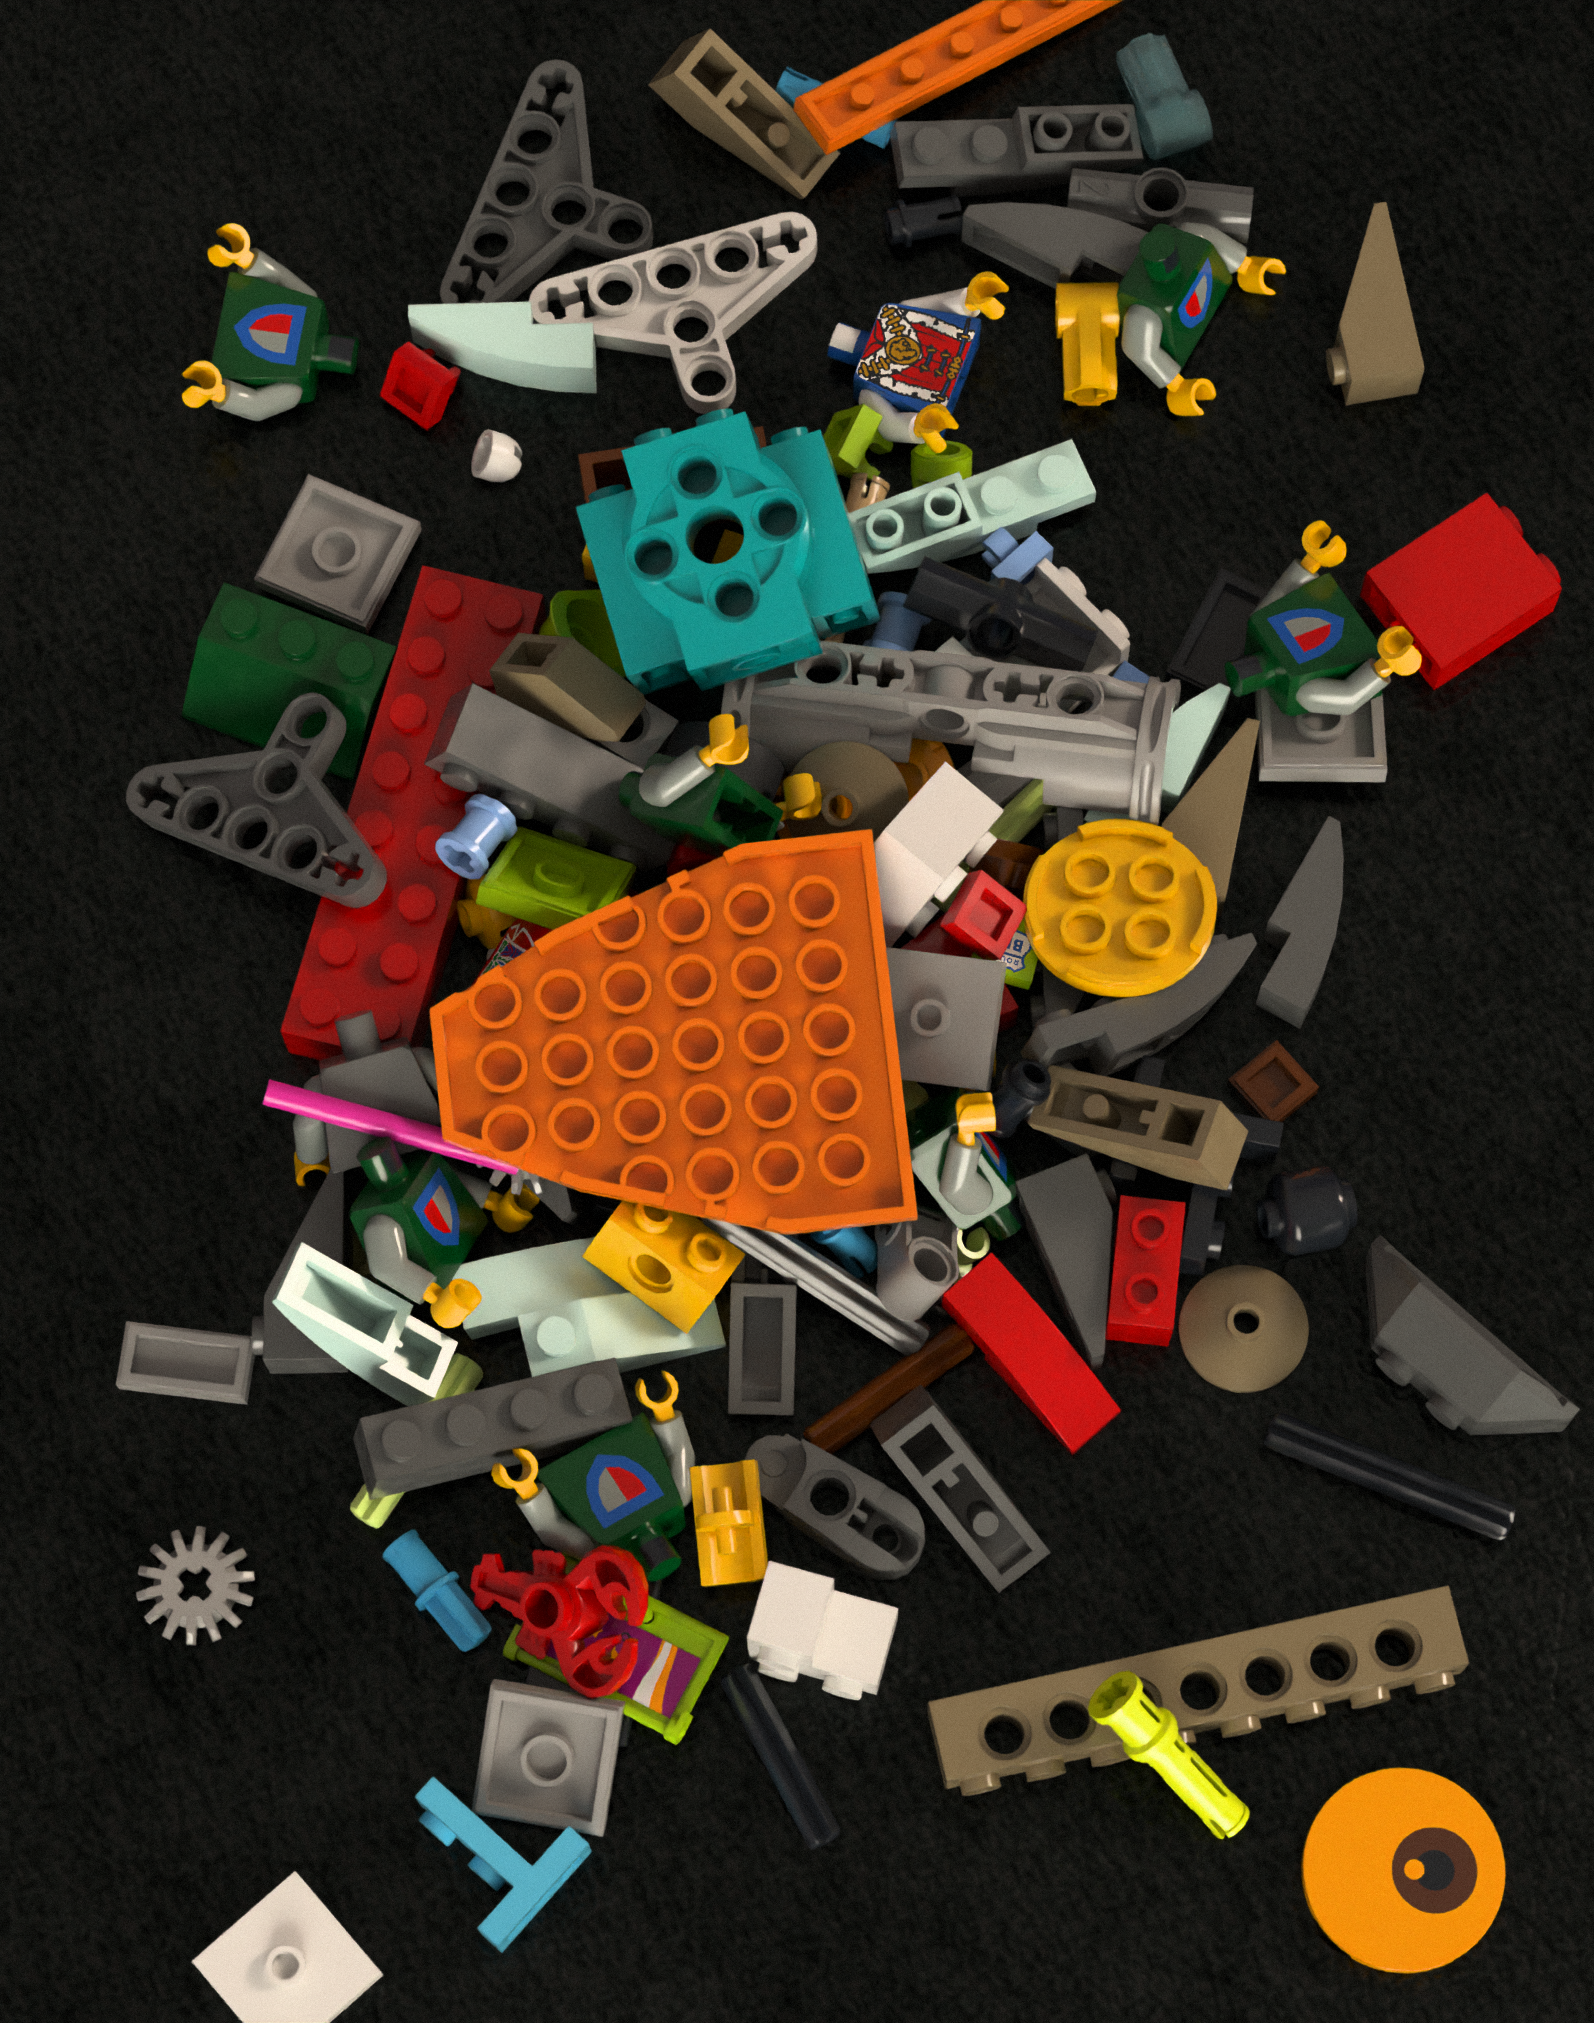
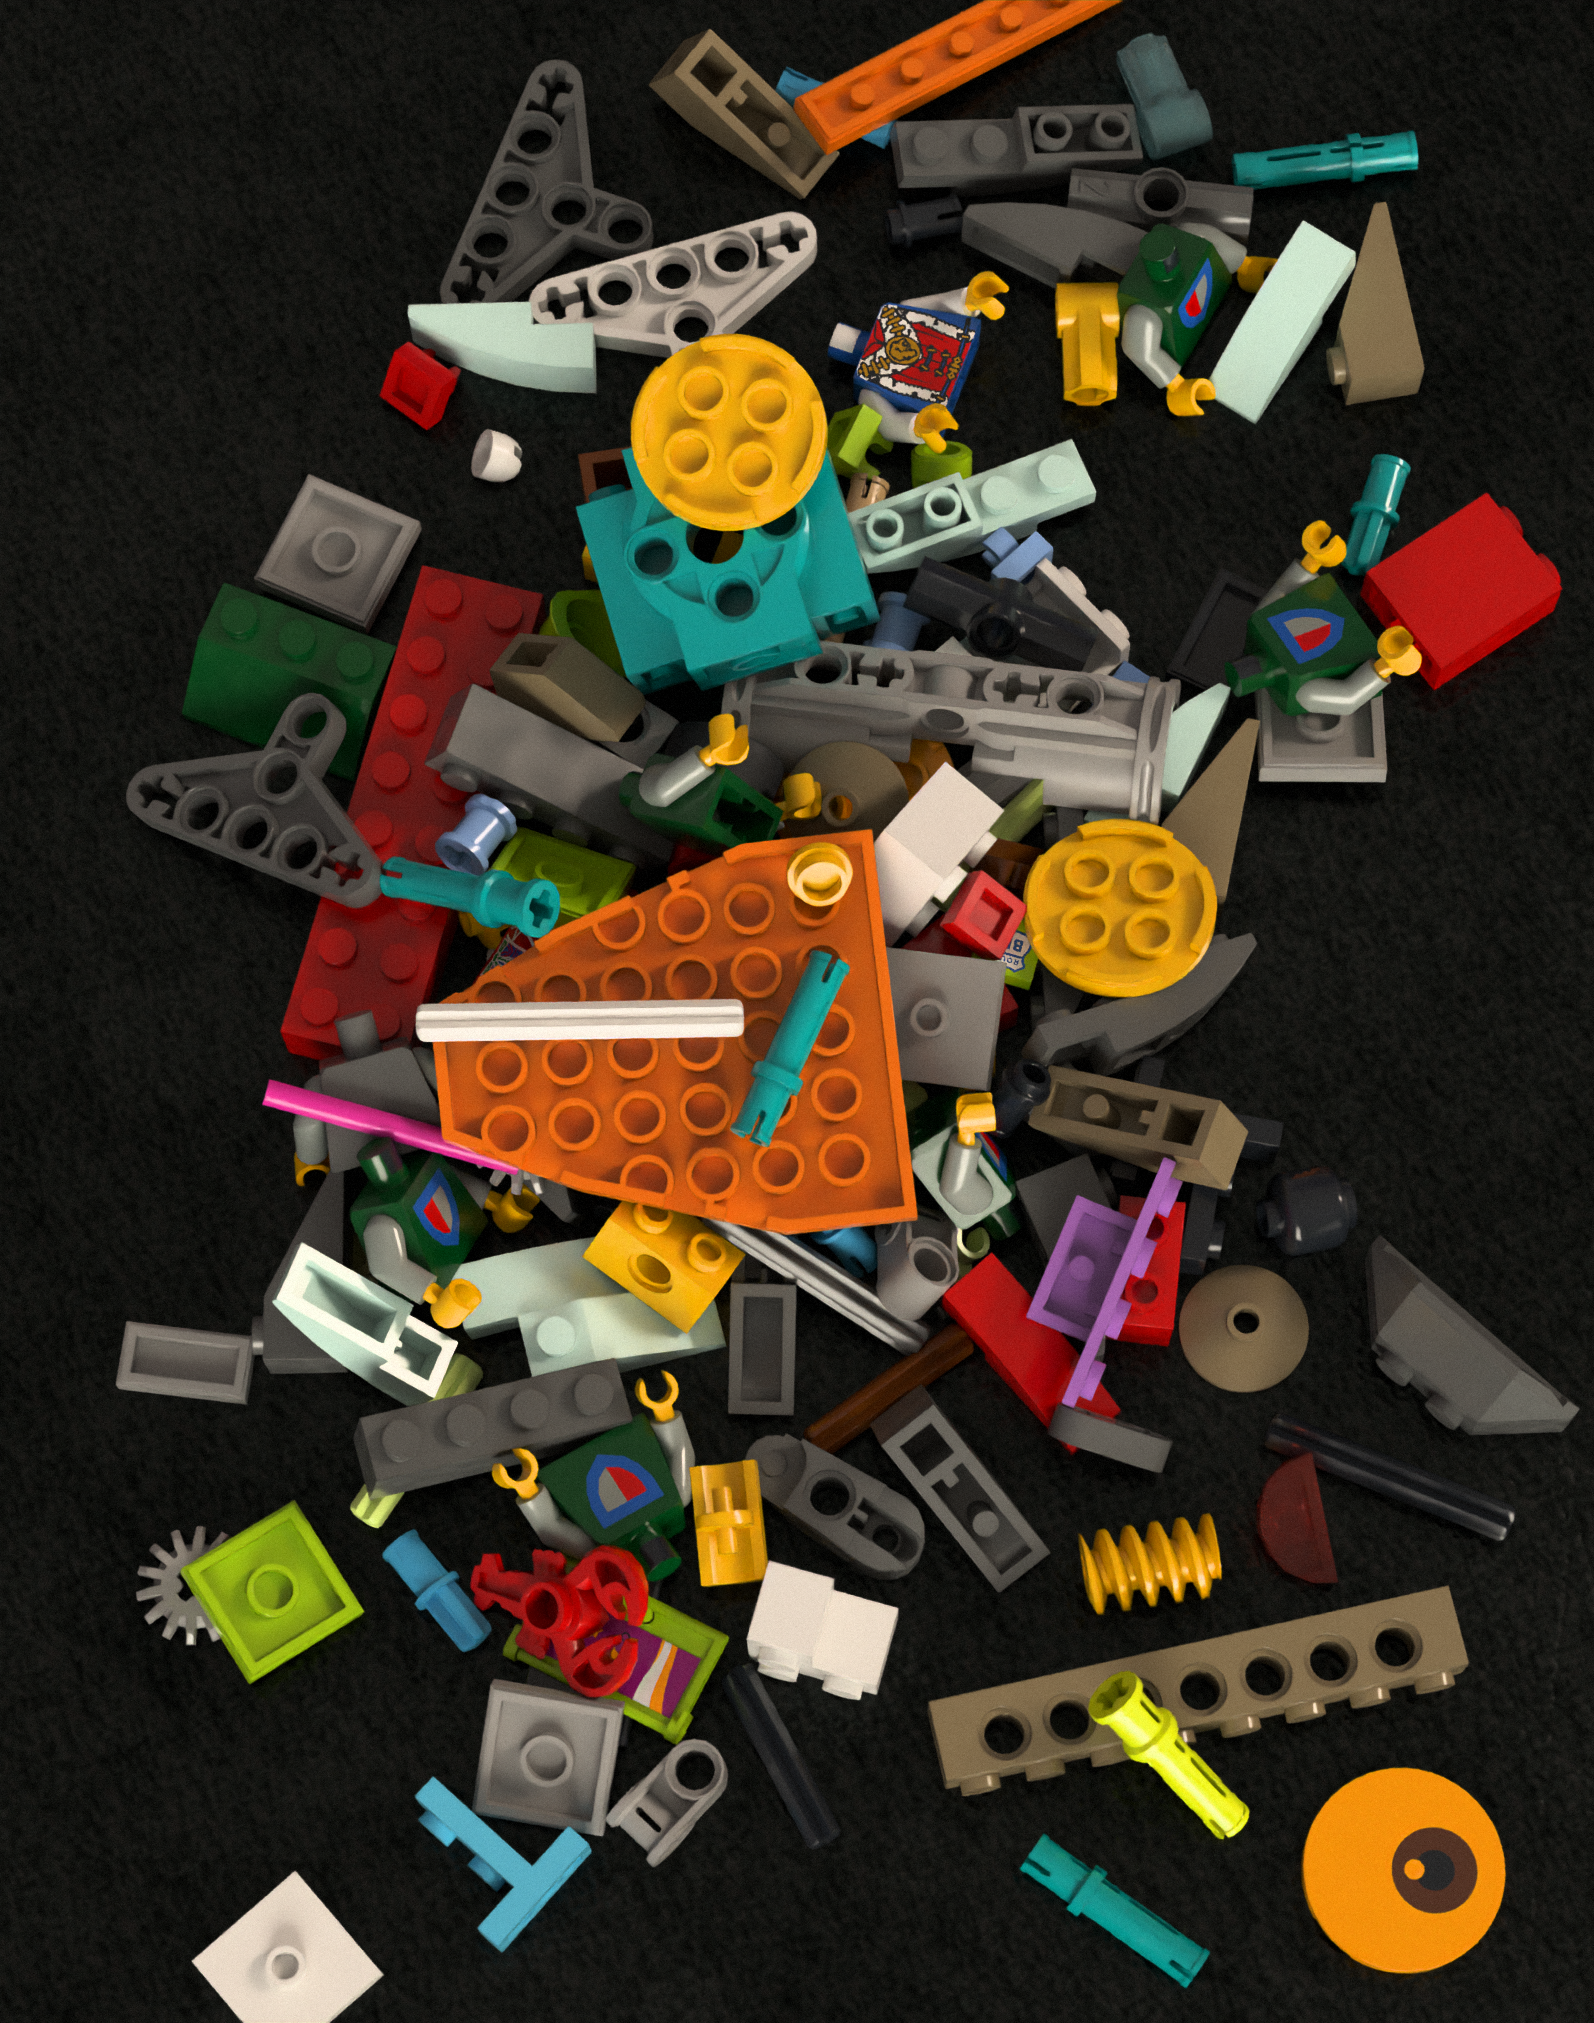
(267, 338): torso -> none
(271, 1591): none -> lime tile
(491, 897): none -> teal pin
(580, 1020): none -> white axle
(668, 1802): none -> light grey piece
(729, 432): none -> yellow tile
(780, 1070): none -> teal pin
(819, 873): none -> yellow plate
(1090, 1272): none -> medium lavender bracket
(1110, 1437): none -> dark grey beam
(1114, 1910): none -> teal pin
(1150, 1563): none -> yellow piece
(1273, 1084): reddish brown tile -> none
(1281, 321): none -> light aqua slope
(1294, 1522): none -> clear red plate
(1305, 929): dark grey slope -> none
(1335, 160): none -> teal pin
(1375, 513): none -> teal axle

